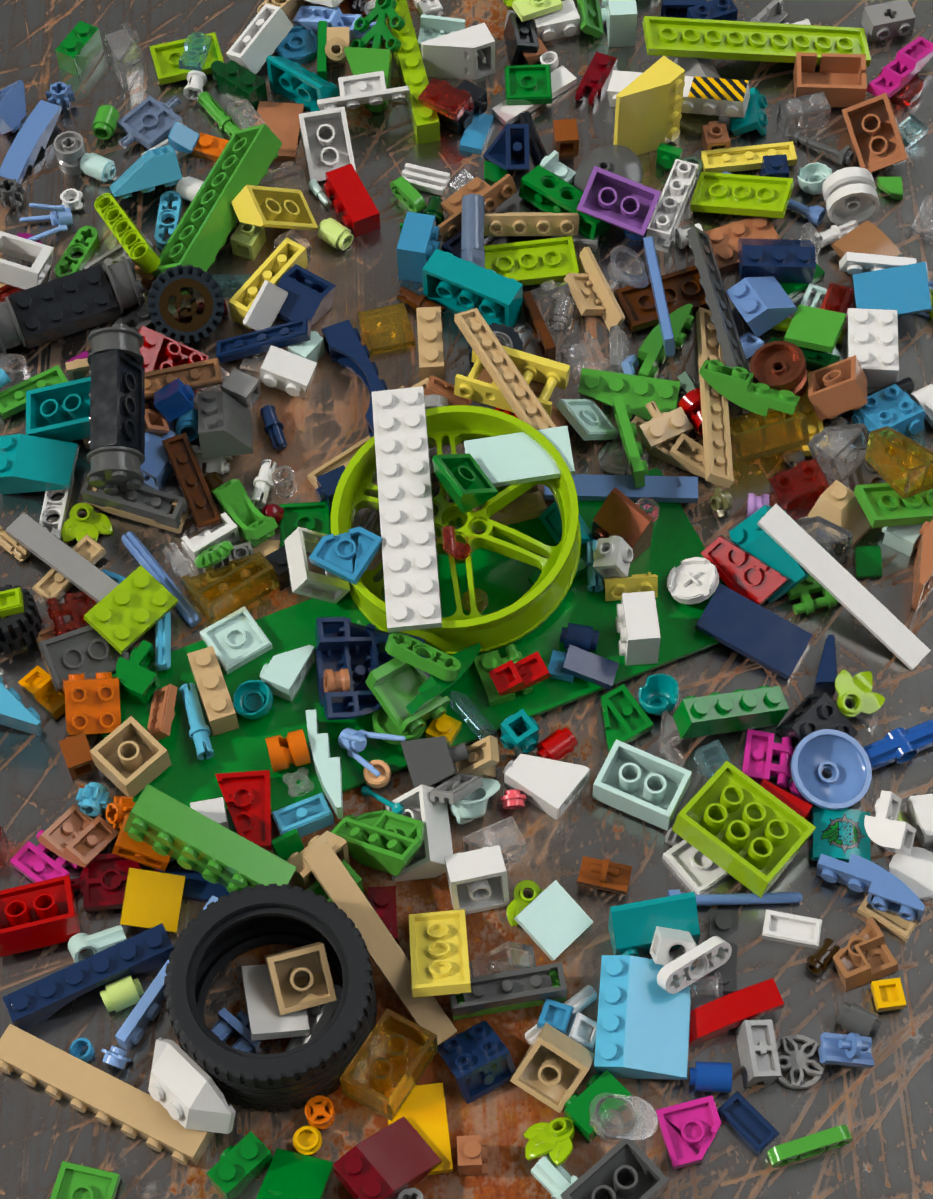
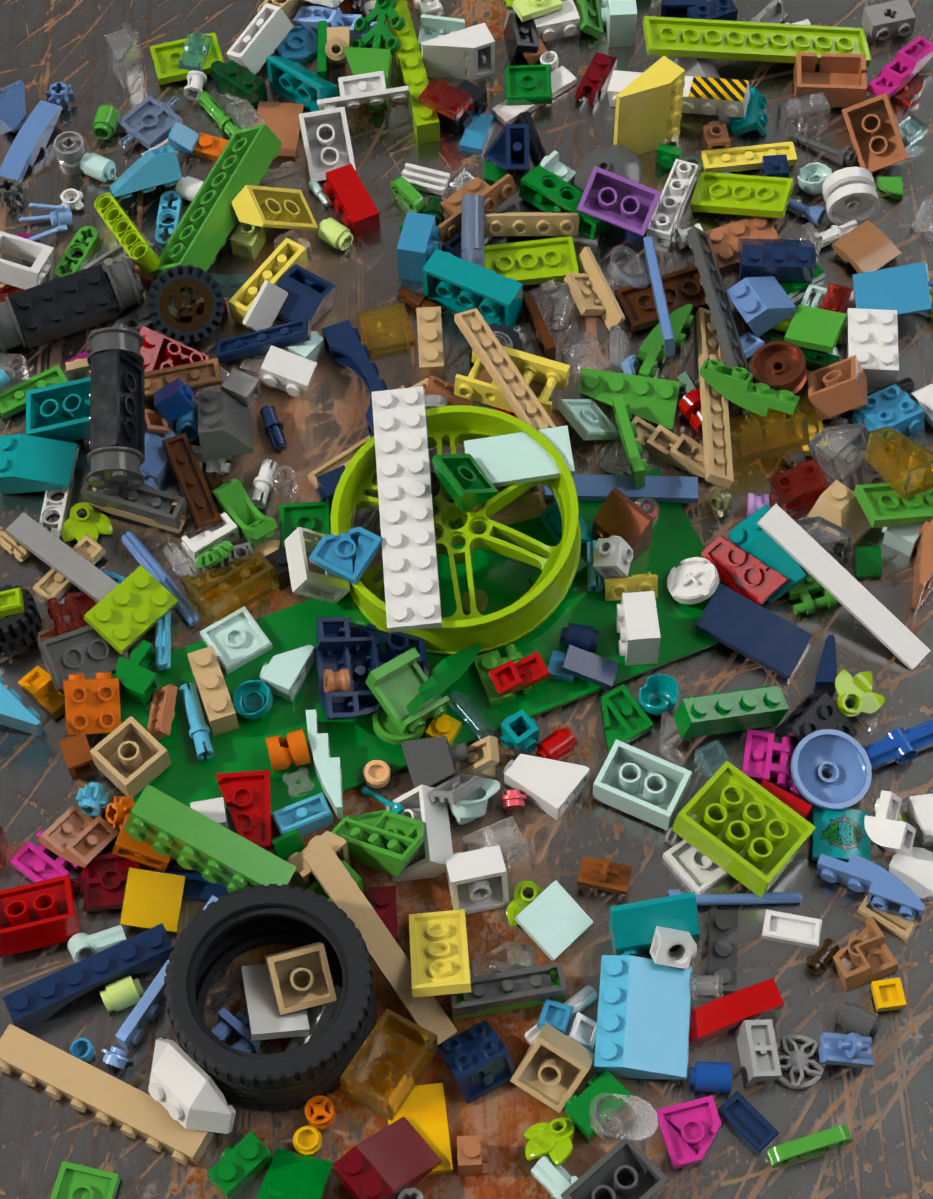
(79, 48): green brick -> none
(274, 511): dark red hinge -> none
(356, 741): light blue plant -> none
(408, 650): bright green beam -> none
(453, 547): clear red arm -> none
(565, 137): dark orange brick -> none
(663, 426): tan plate -> none
(677, 973): white beam -> none
(860, 262): white plate -> none

